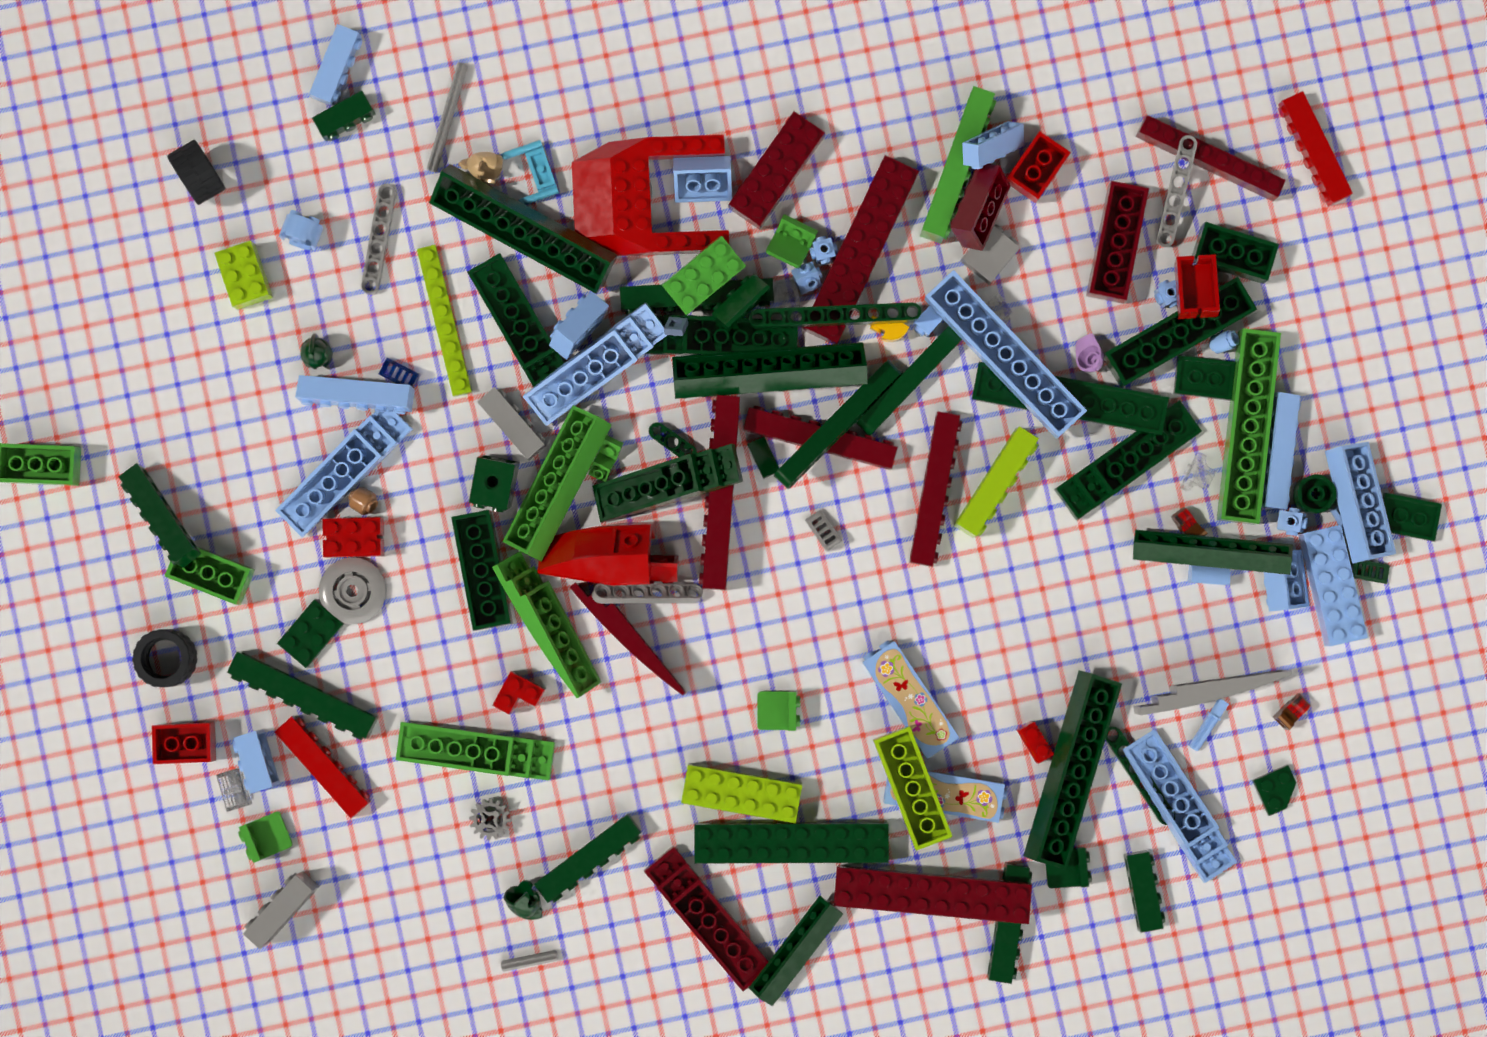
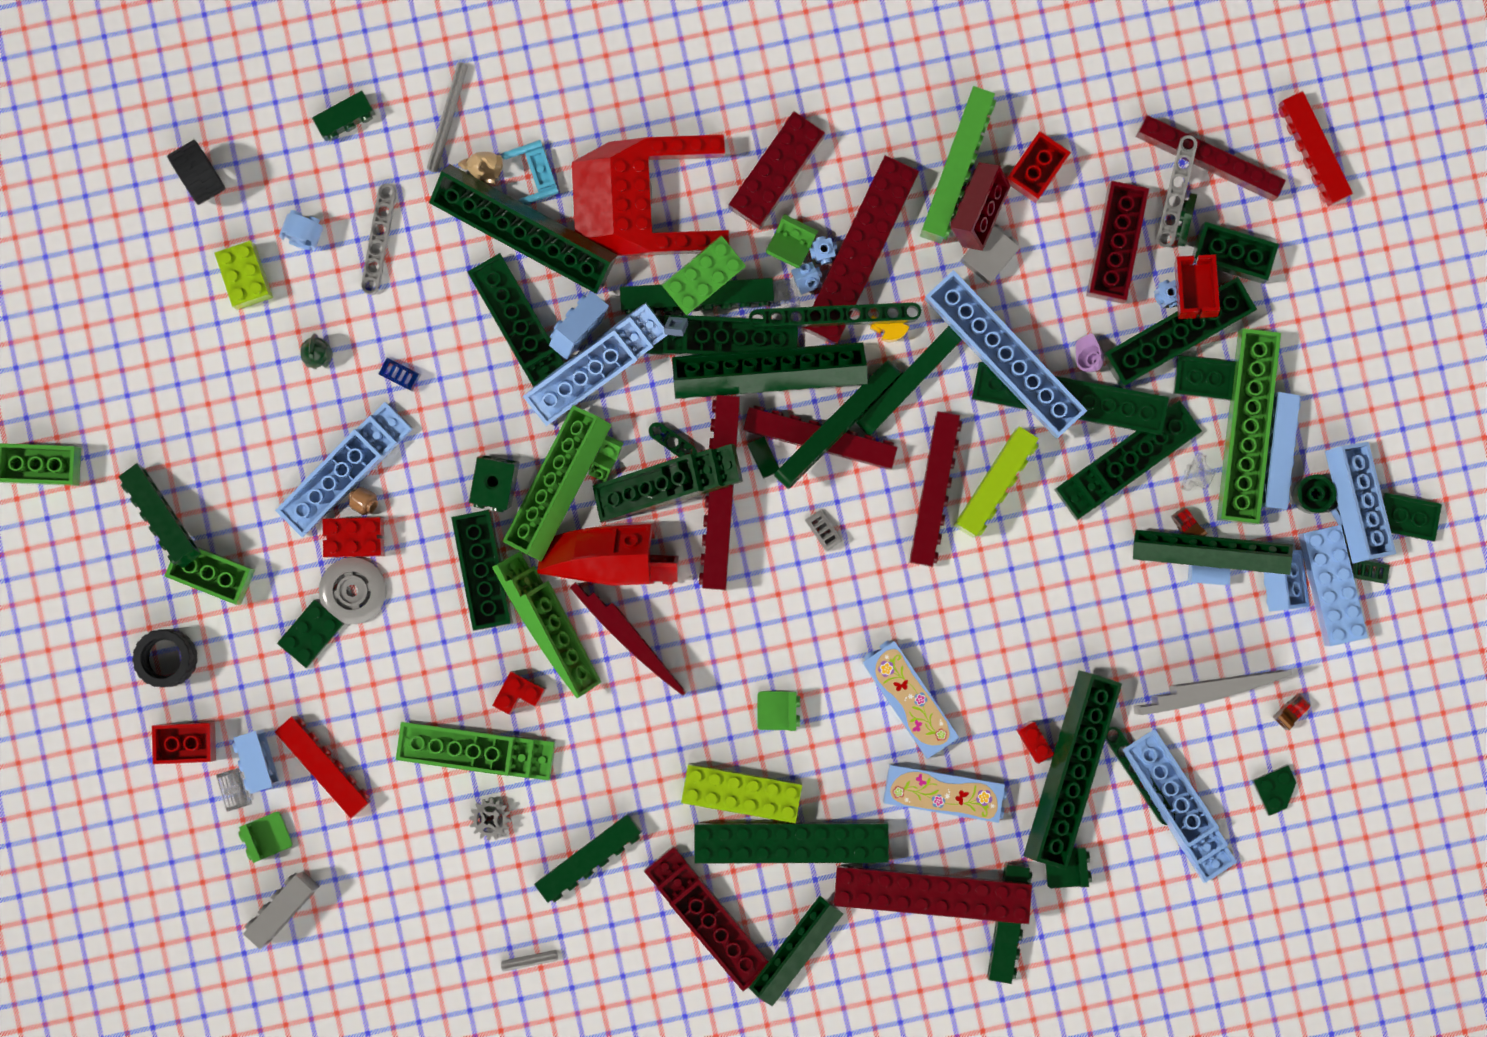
(299, 693): dark green brick -> none
(335, 65): light blue brick -> none
(355, 393): light blue brick -> none
(444, 320): lime plate -> none
(511, 423): light grey brick -> none
(524, 901): dark green helmet -> none
(648, 596): light grey beam -> none
(702, 179): light blue slope -> none
(740, 302): dark green slope -> none
(912, 788): lime brick -> none
(927, 322): light blue brick -> none
(993, 144): light blue brick -> none
(1000, 308): clear brick -> none
(1143, 891): dark green brick -> none
(1186, 217): none -> dark green plate
(1209, 723): light blue axle -> none
(1224, 341): light blue brick -> none
(1285, 521): light blue brick -> none

